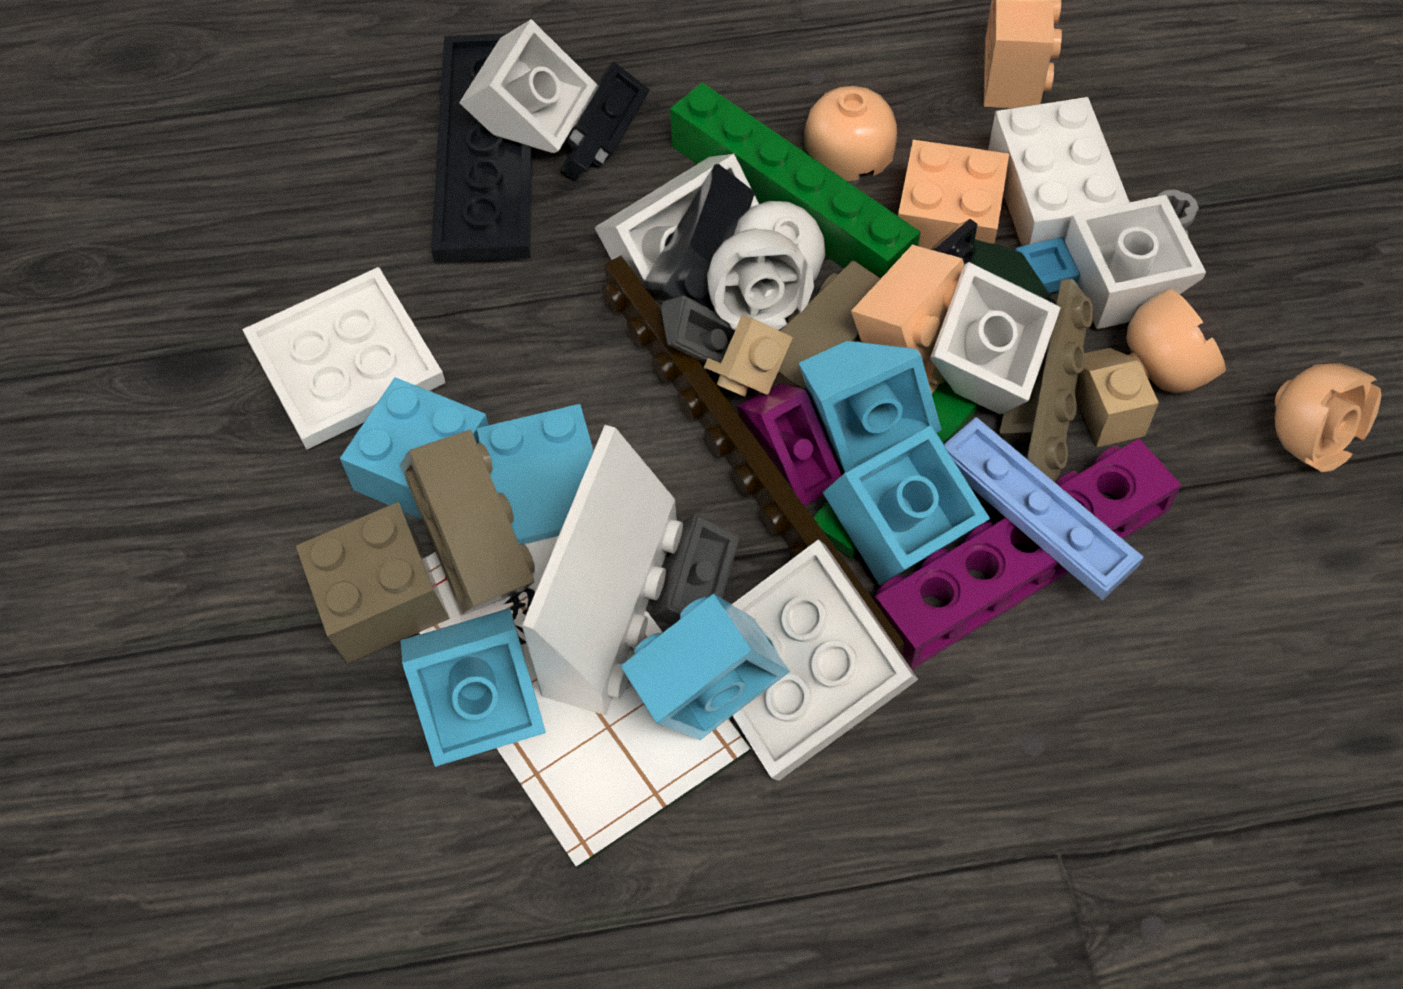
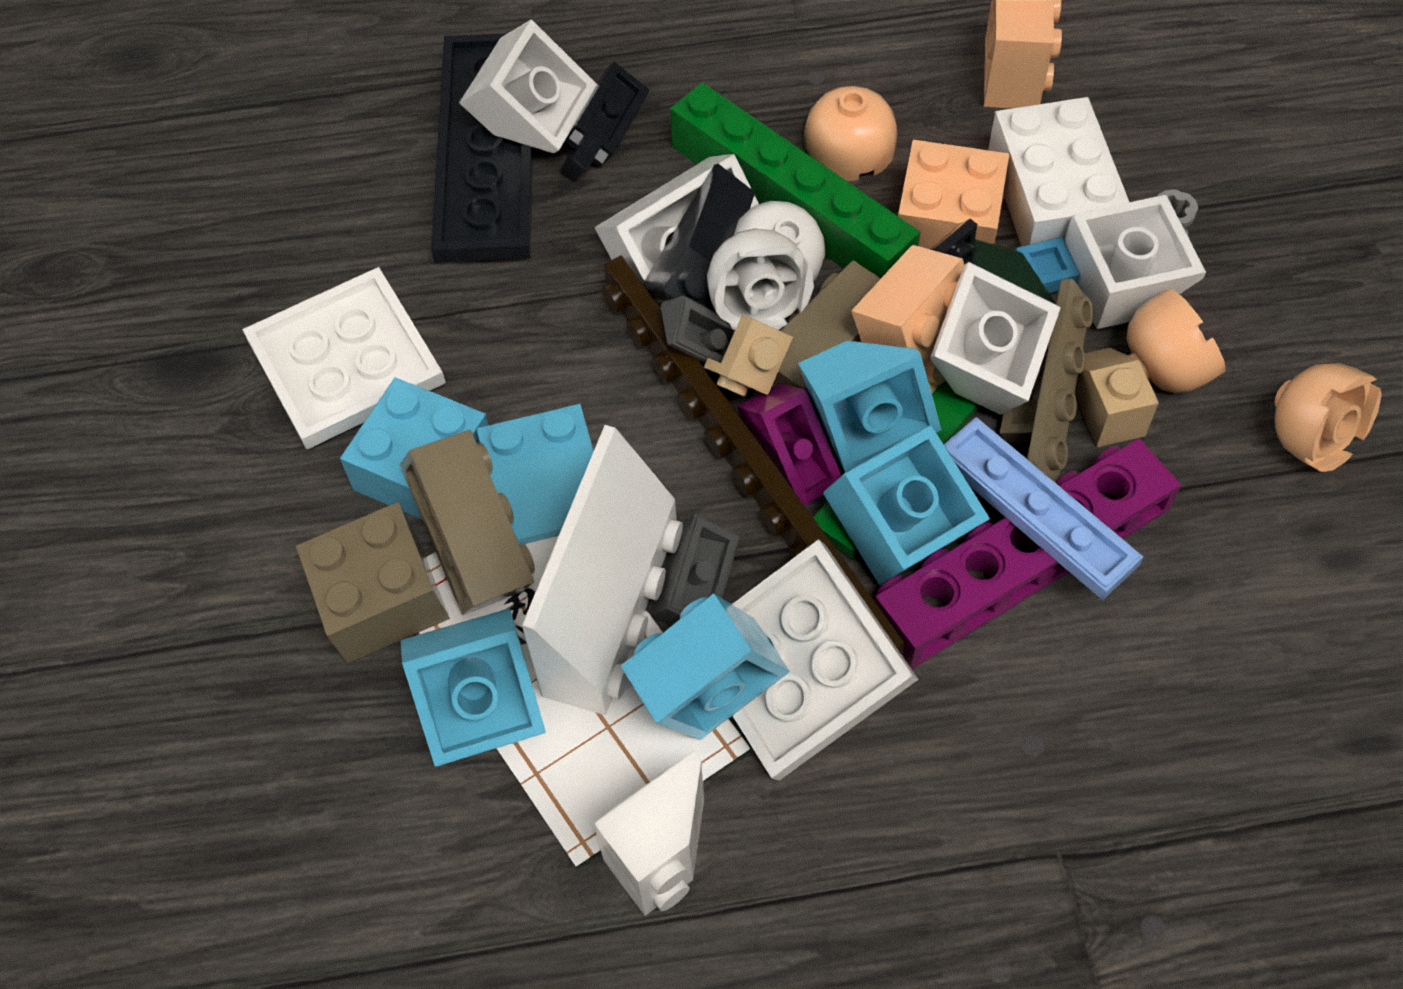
(655, 836): none -> white slope

